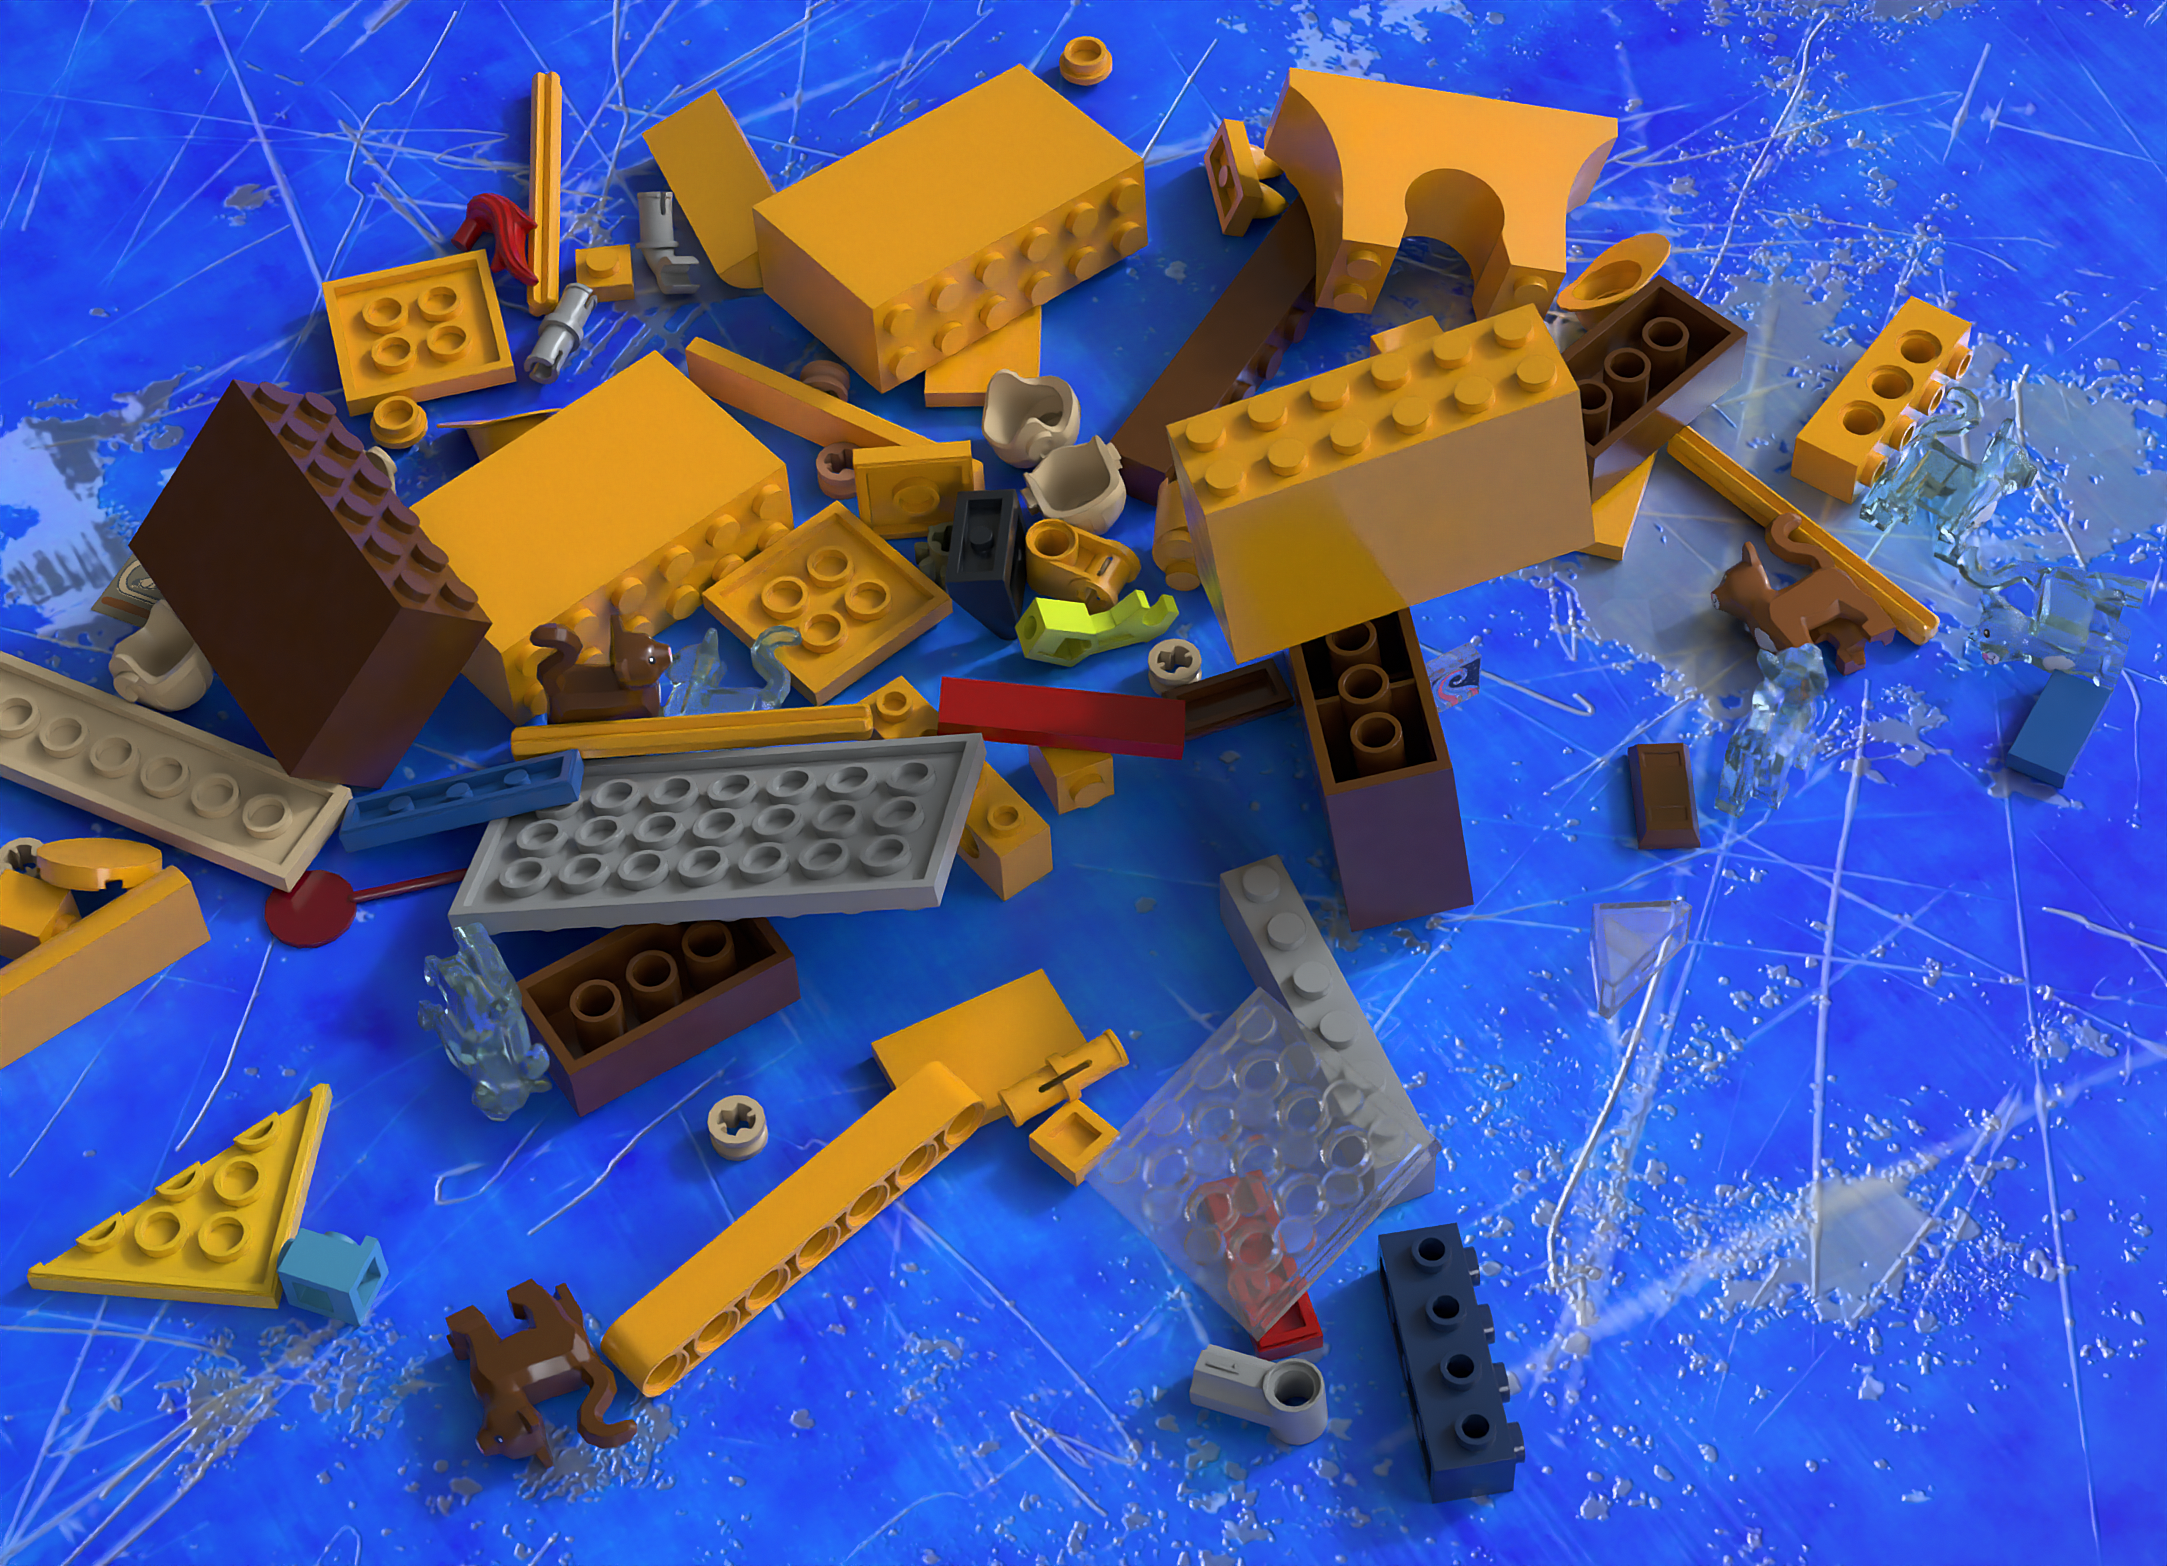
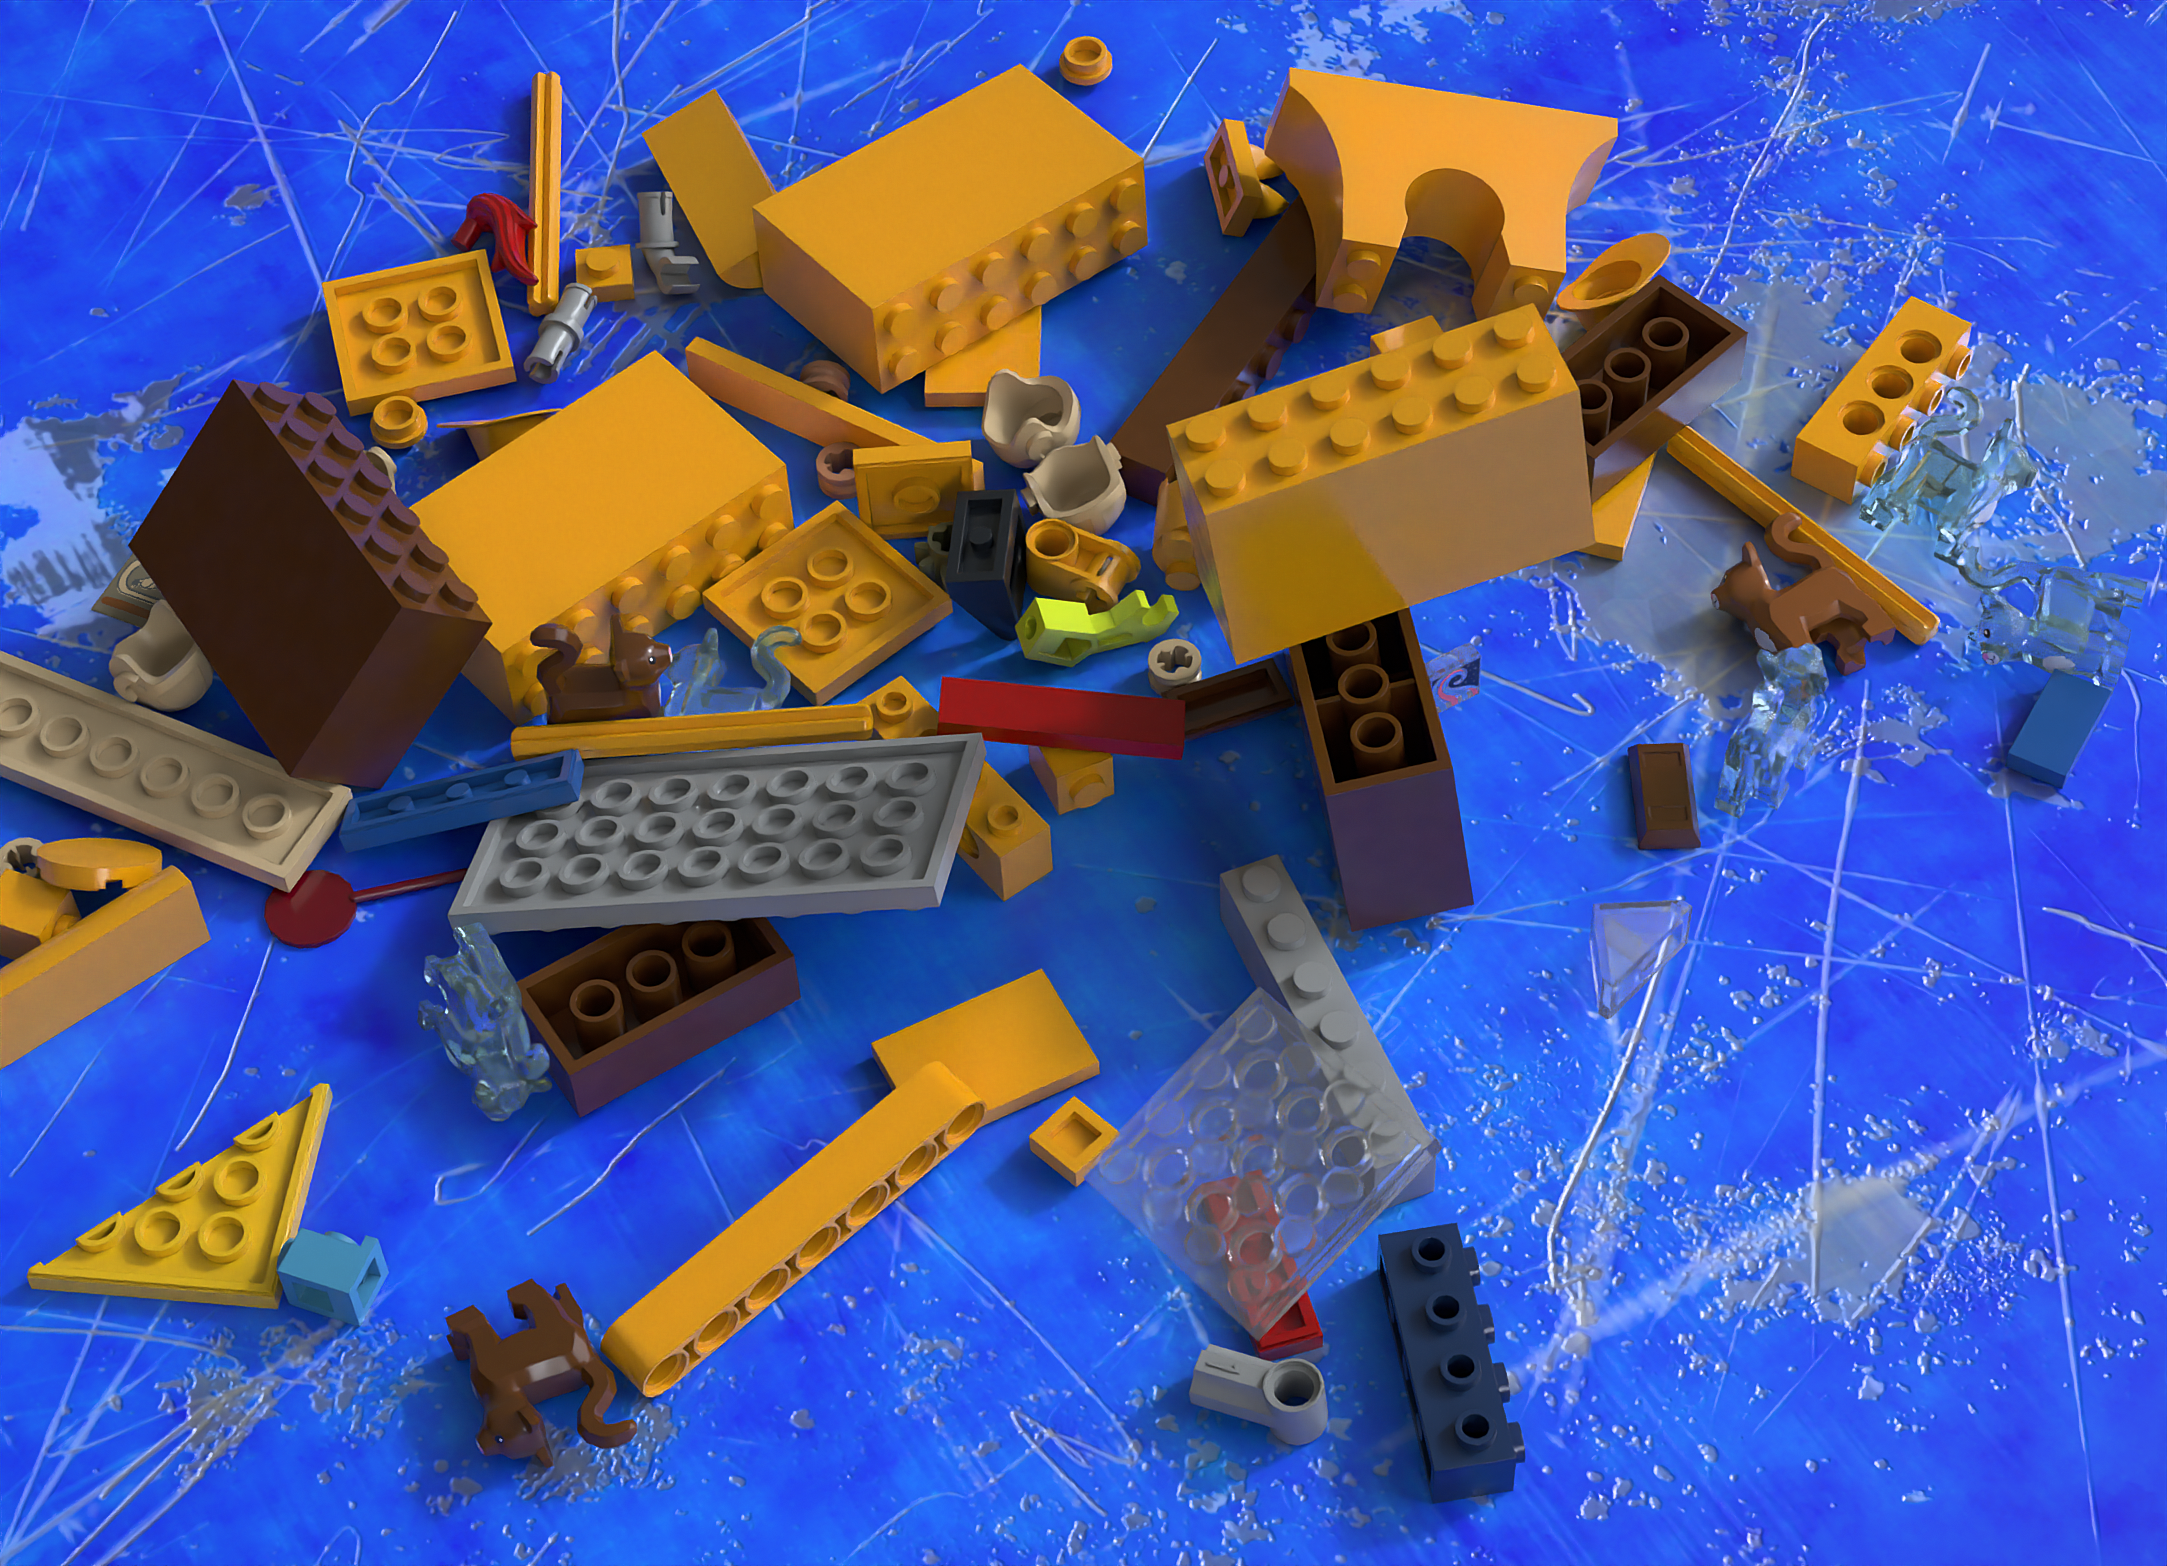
(728, 1114): tan bush -> none
(1101, 1055): light orange pin -> none

